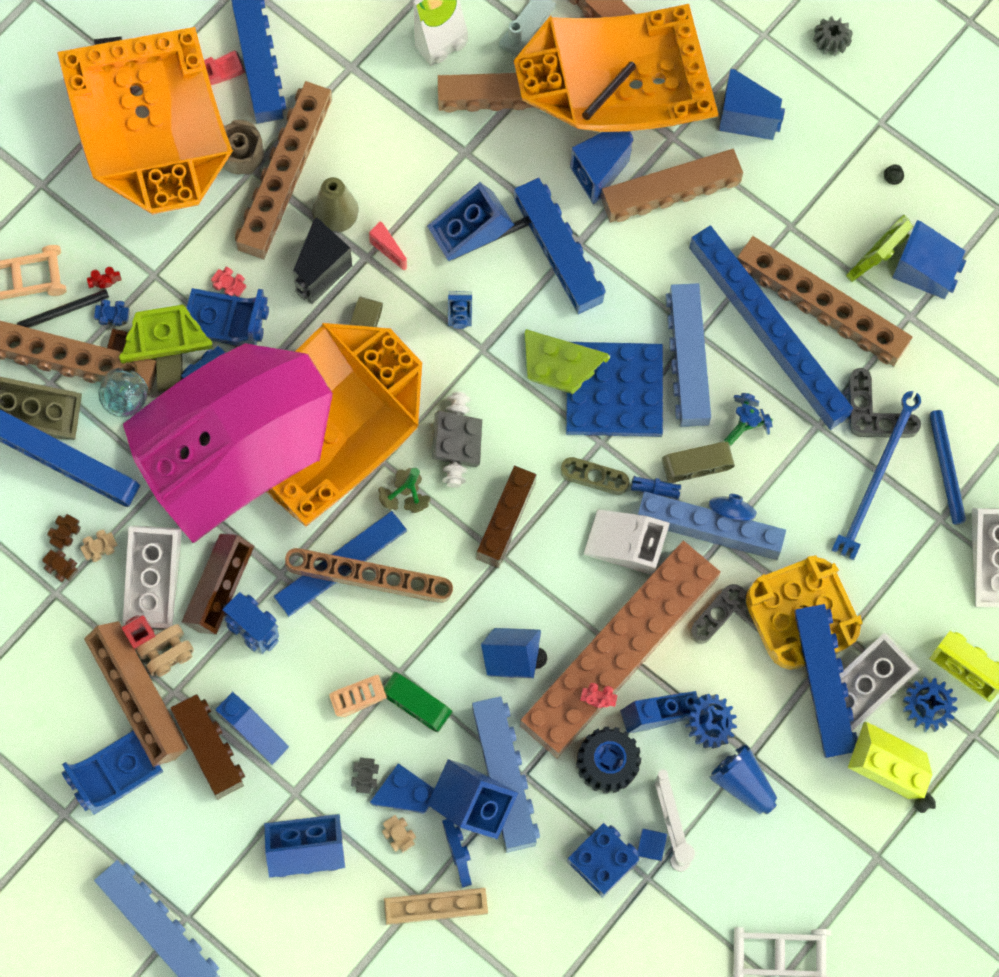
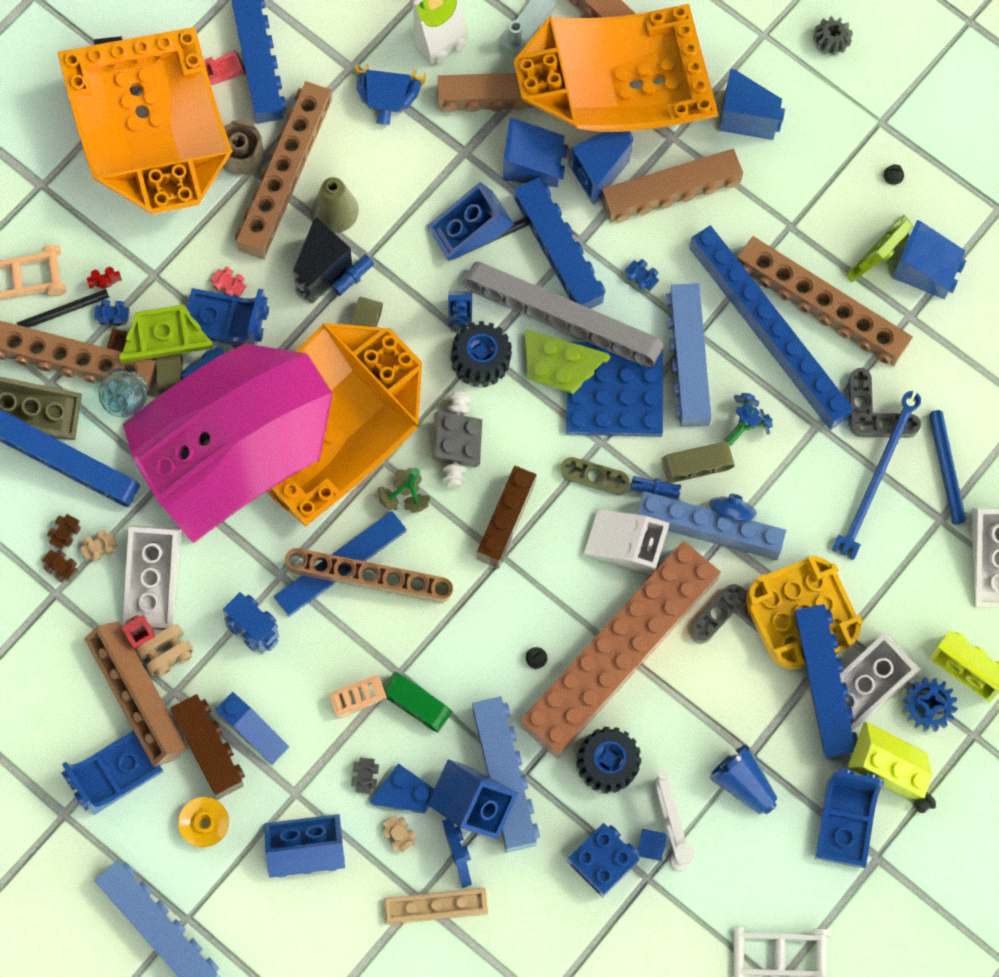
(203, 809): none -> yellow dish
(218, 583): reddish brown brick -> none
(352, 275): none -> blue pin
(384, 242): coral slope -> none
(387, 91): none -> blue torso
(481, 354): none -> black wheel
(511, 652): blue slope -> none
(533, 154): none -> blue slope
(563, 314): none -> light grey beam
(598, 698): coral piece -> none
(609, 90): bar -> none
(642, 276): none -> blue piece
(656, 711): blue slope -> none
(711, 721): blue gear -> none
(848, 818): none -> blue bracket

